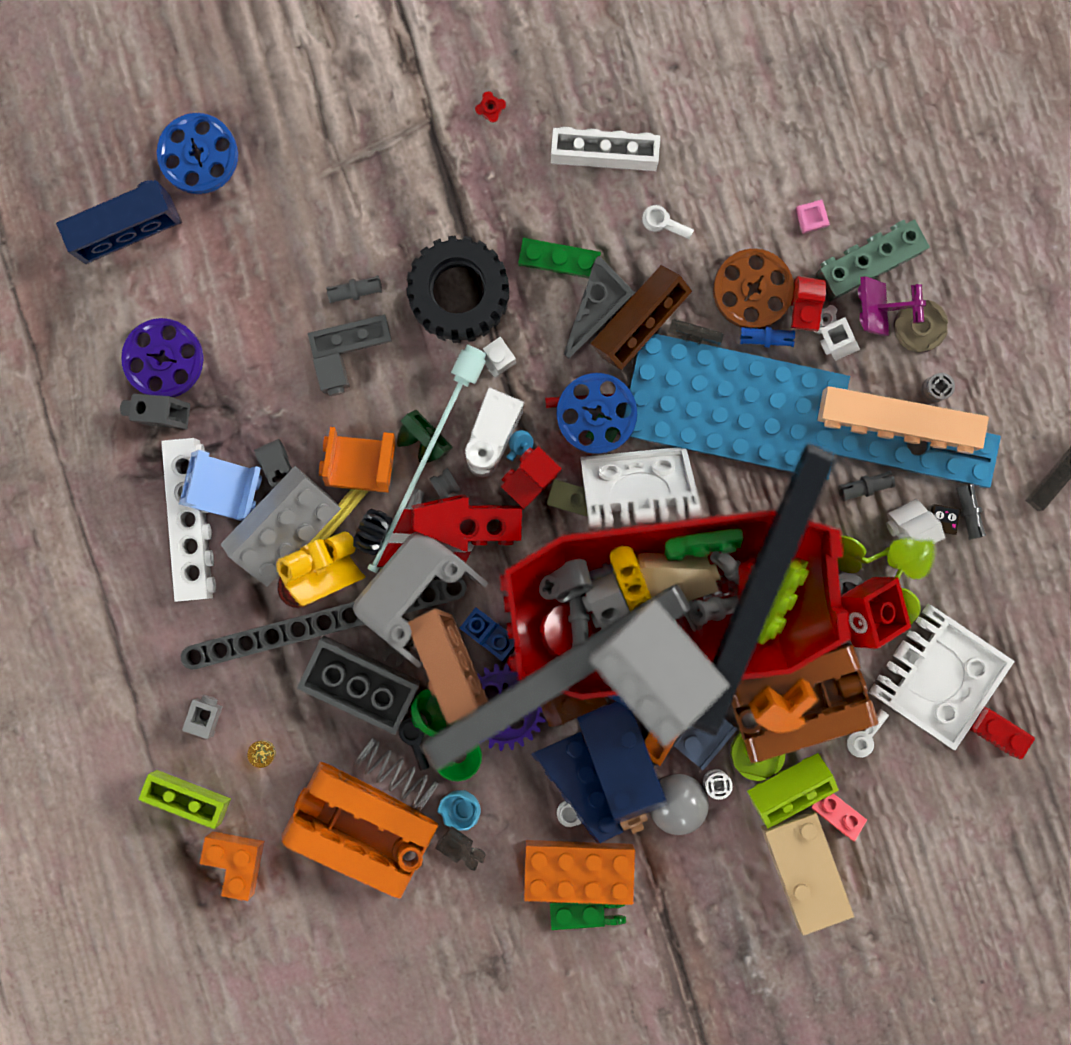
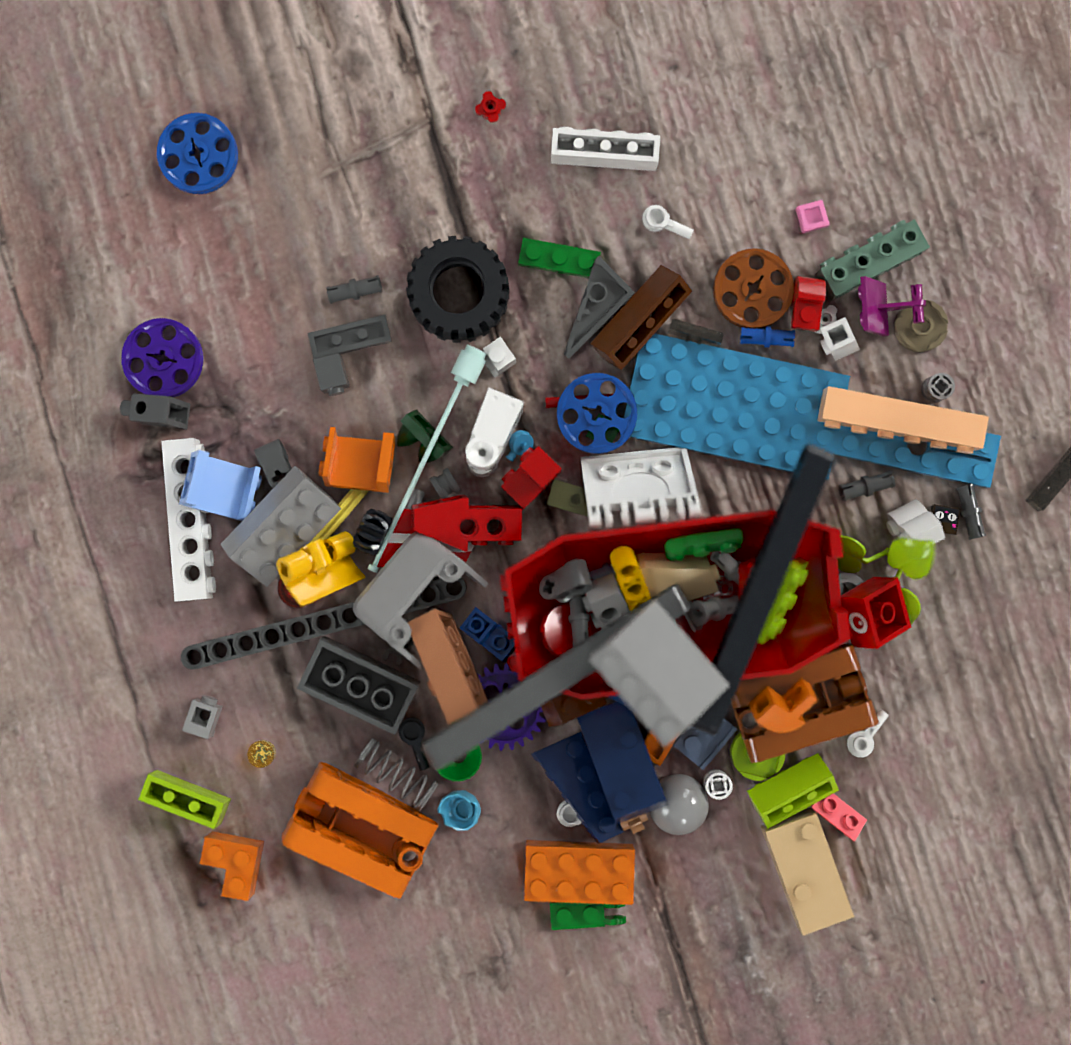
(119, 222): dark blue brick -> none
(428, 705): green piece -> none
(458, 846): clear smoke plate -> none
(945, 679): white hinge -> none
(1002, 733): red brick -> none

